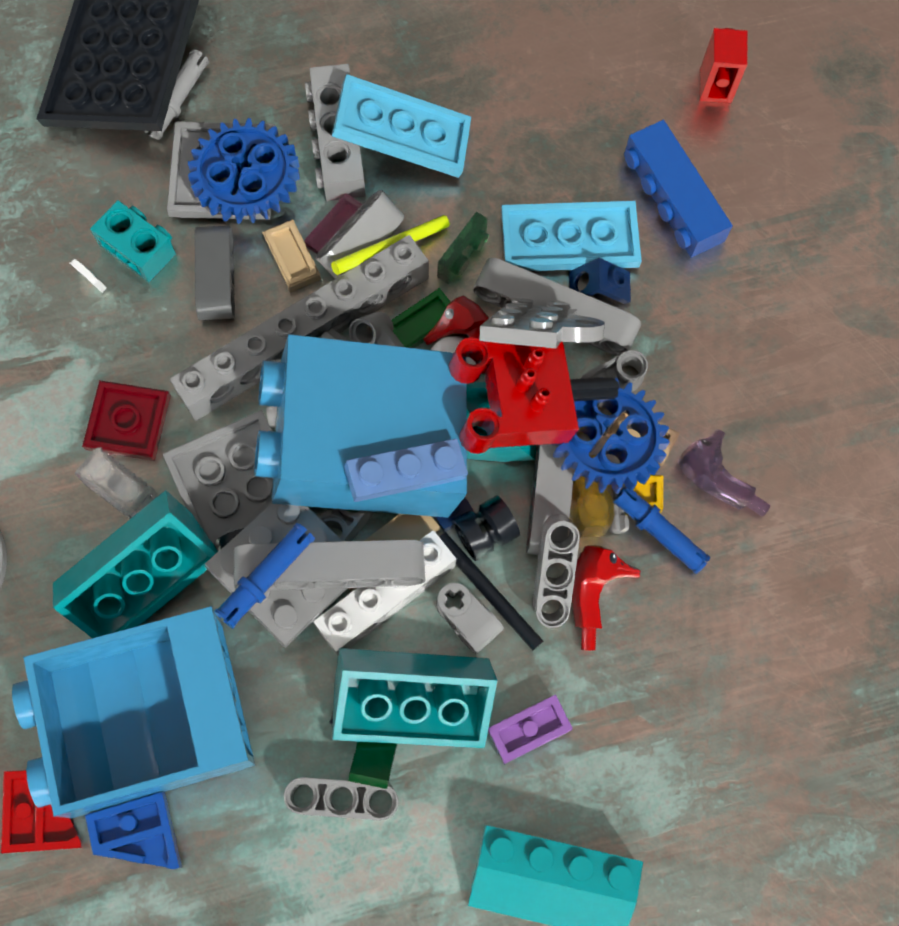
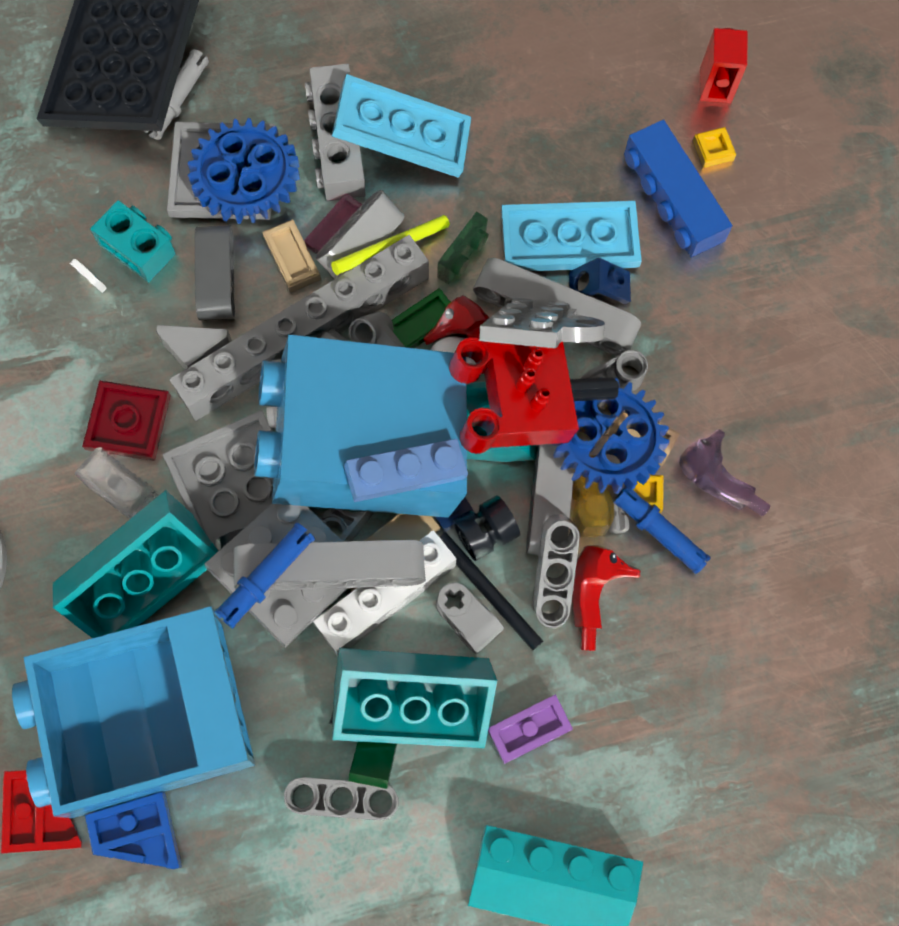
(191, 343): none -> light grey slope
(714, 147): none -> yellow tile

